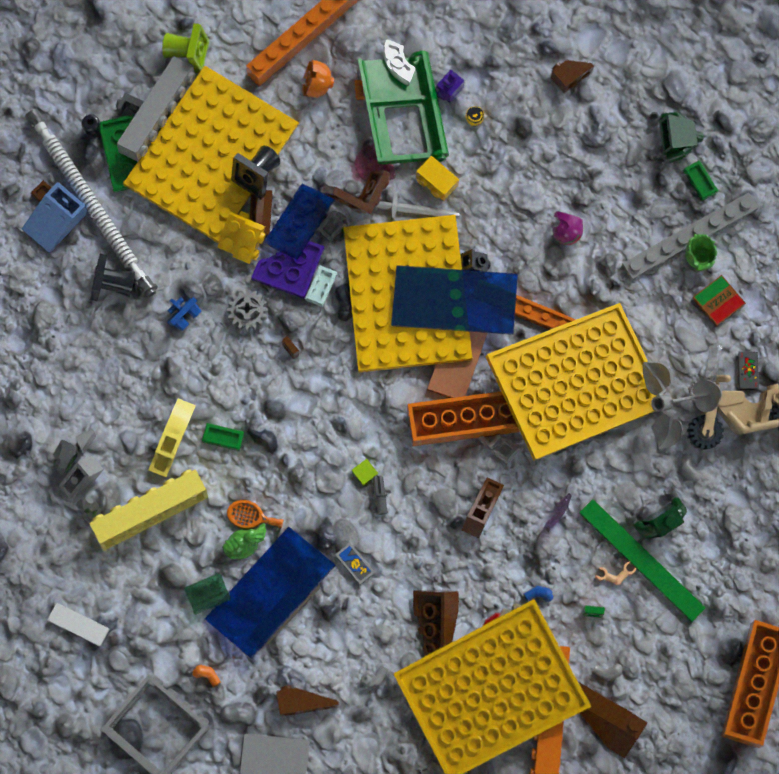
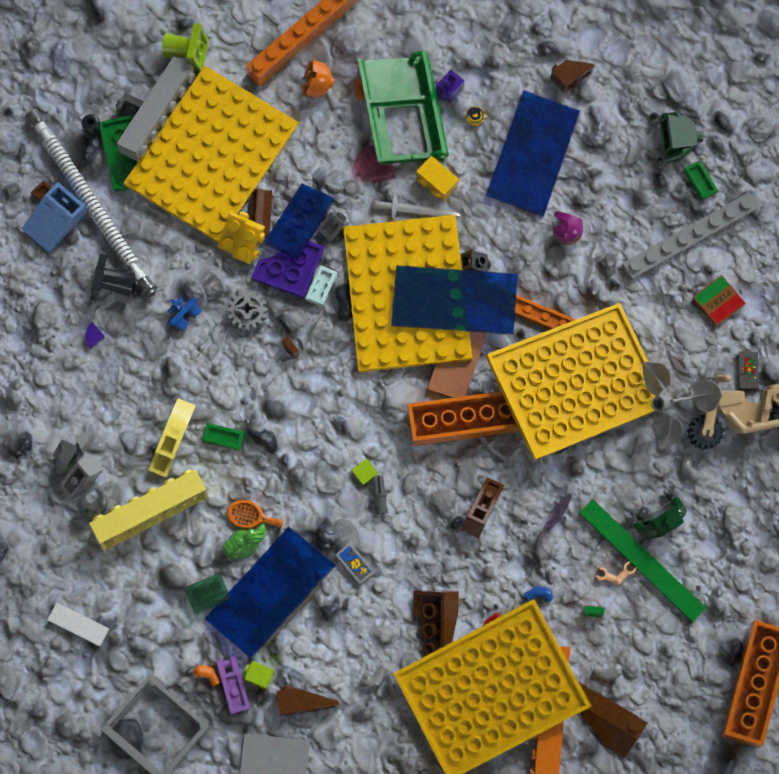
(93, 335): none -> dark purple tile
(233, 685): none -> medium lavender plate
(254, 174): black plant -> none
(258, 675): none -> lime brick
(369, 195): reddish brown bracket -> none
(396, 62): white tile -> none
(533, 153): none -> clear blue piece
(701, 252): bright green hair -> none

